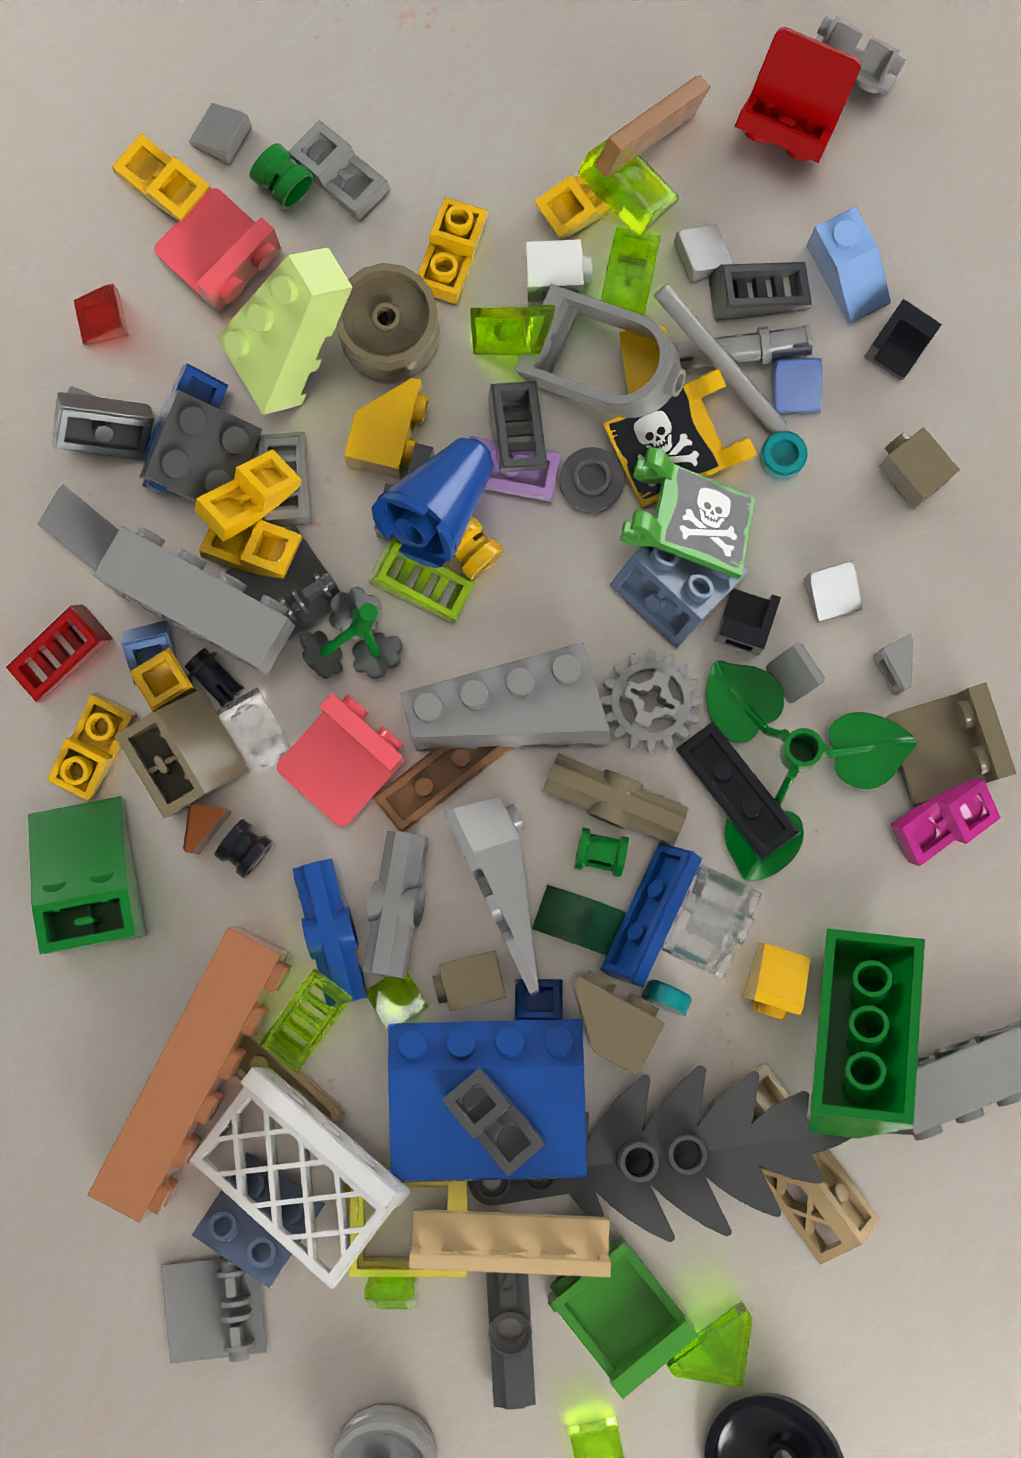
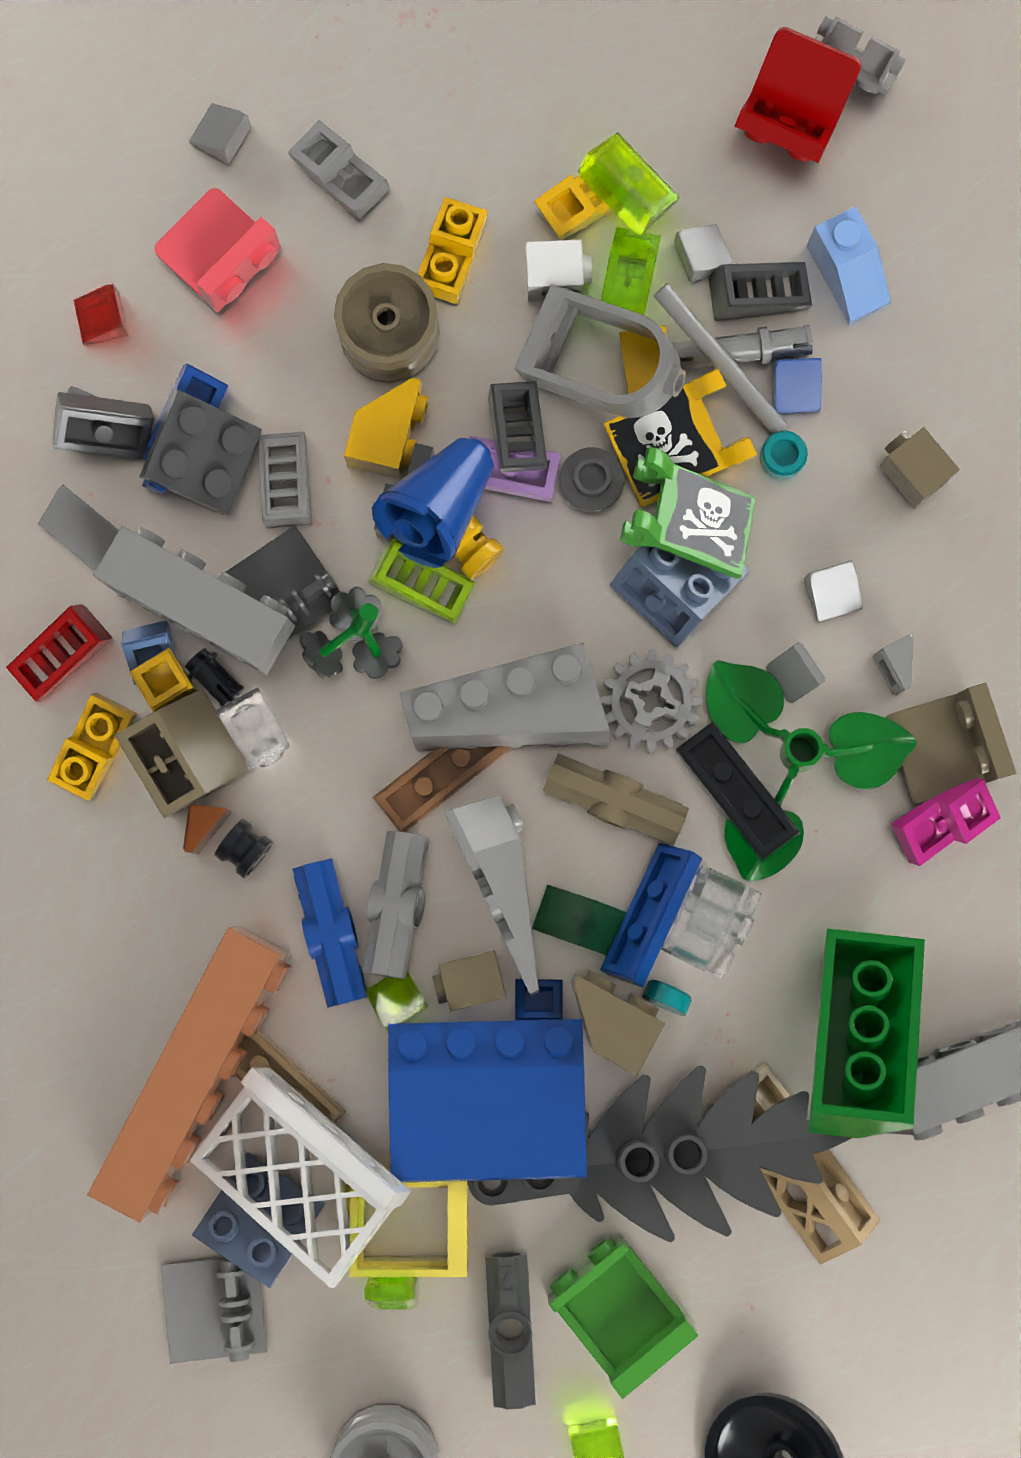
(83, 877): green slope -> none
(160, 178): yellow slope -> none
(253, 493): yellow slope -> none
(257, 550): yellow slope -> none
(281, 176): green wheel -> none
(283, 327): yellowish green wedge -> none
(287, 1048): clear neon green slope -> none
(341, 760): coral bracket -> none
(494, 1121): dark grey slope -> none
(510, 328): clear neon green slope -> none
(510, 1243): tan fence -> none
(601, 852): green bush -> none
(652, 126): medium nougat tile -> none
(718, 1351): clear neon green slope -> none
(747, 621): black panel -> none
(777, 981): yellow slope -> none
(902, 340): black panel -> none

